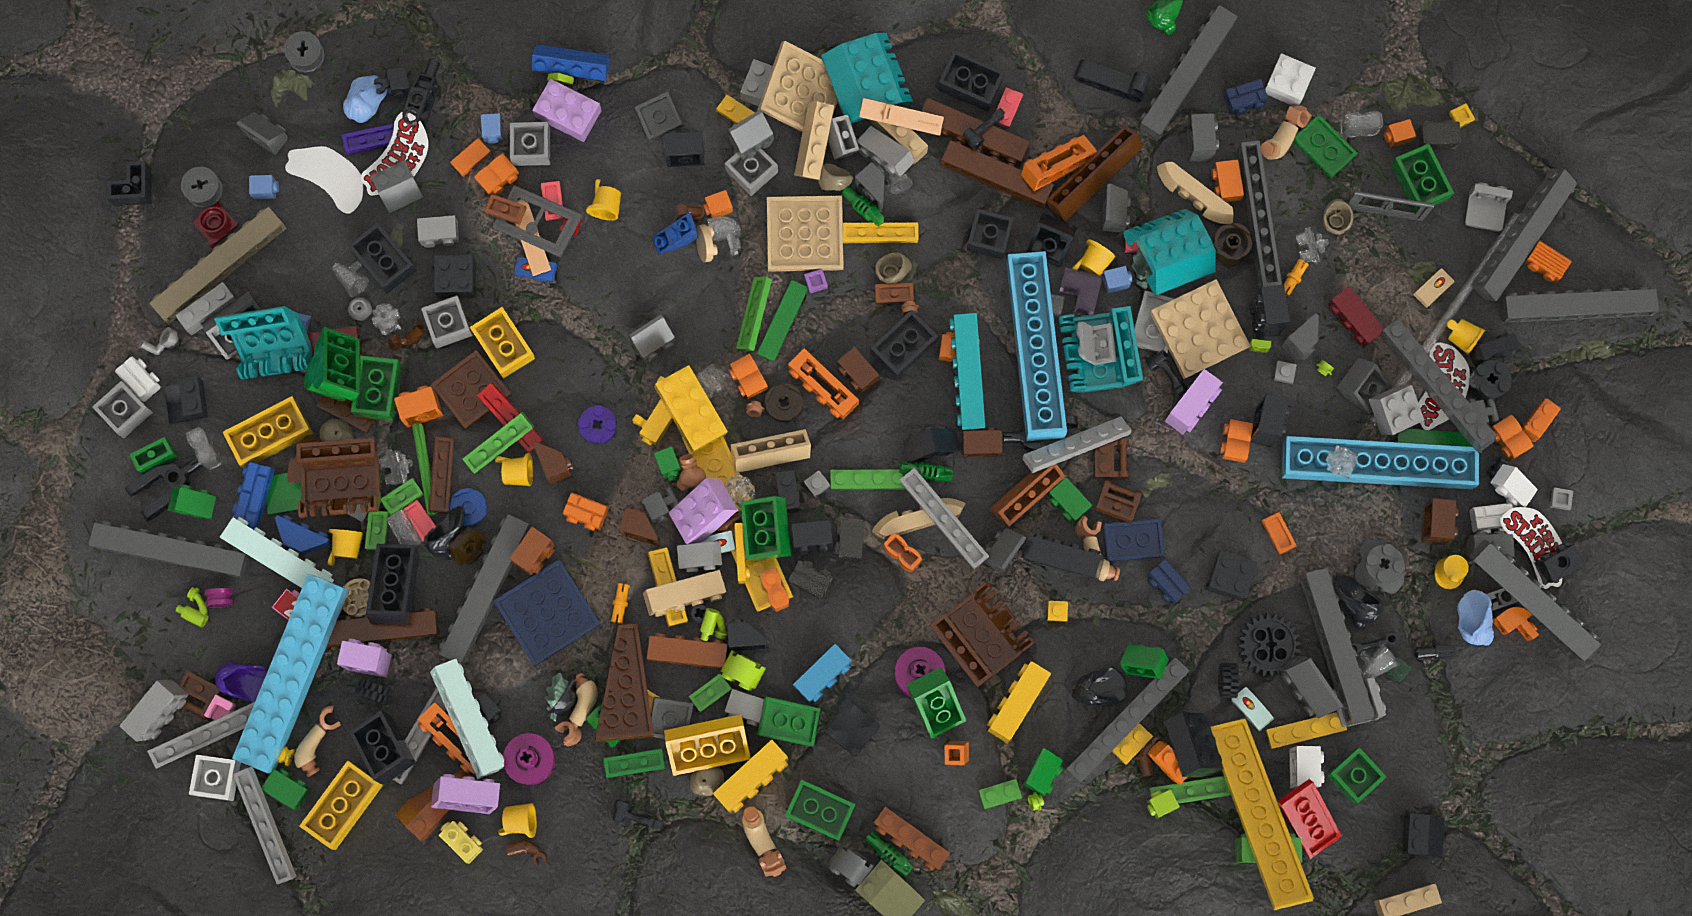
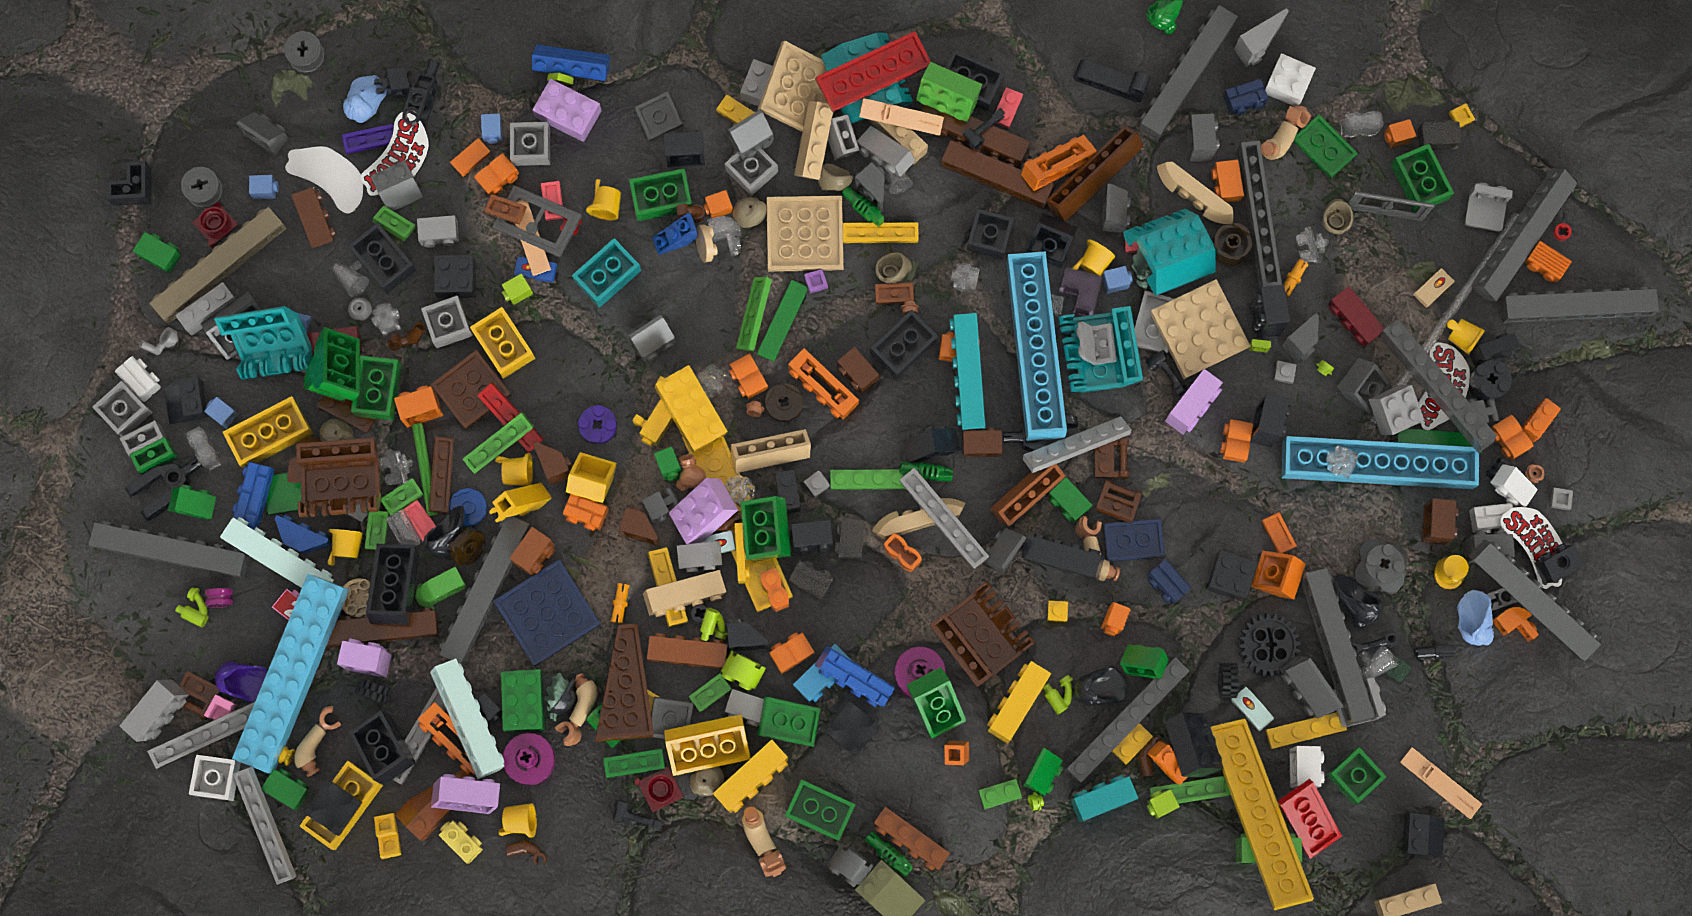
(142, 437): none -> light grey brick
(156, 252): none -> green brick
(220, 412): none -> medium blue brick
(314, 217): none -> reddish brown wedge
(333, 807): none -> black brick
(387, 836): none -> yellow slope
(394, 223): none -> bright green plate
(440, 588): none -> bright green piece
(516, 289): none -> lime brick
(520, 501): none -> yellow brick
(522, 701): none -> green brick
(591, 477): none -> yellow piece
(606, 272): none -> teal brick
(659, 194): none -> green brick
(659, 789): none -> dark red hat
(749, 212): none -> dark tan hair
(791, 653): none -> orange brick
(854, 676): none -> blue brick
(873, 71): none -> red plate
(948, 92): none -> bright green brick
(965, 277): none -> clear brick
(1054, 698): none -> lime plant
(1103, 798): none -> teal brick
(1115, 619): none -> orange brick
(1254, 43): none -> light grey slope
(1278, 574): none -> orange slope
(1440, 783): none -> light nougat piece
(1539, 473): none -> nougat plate
(1562, 226): none -> red bush

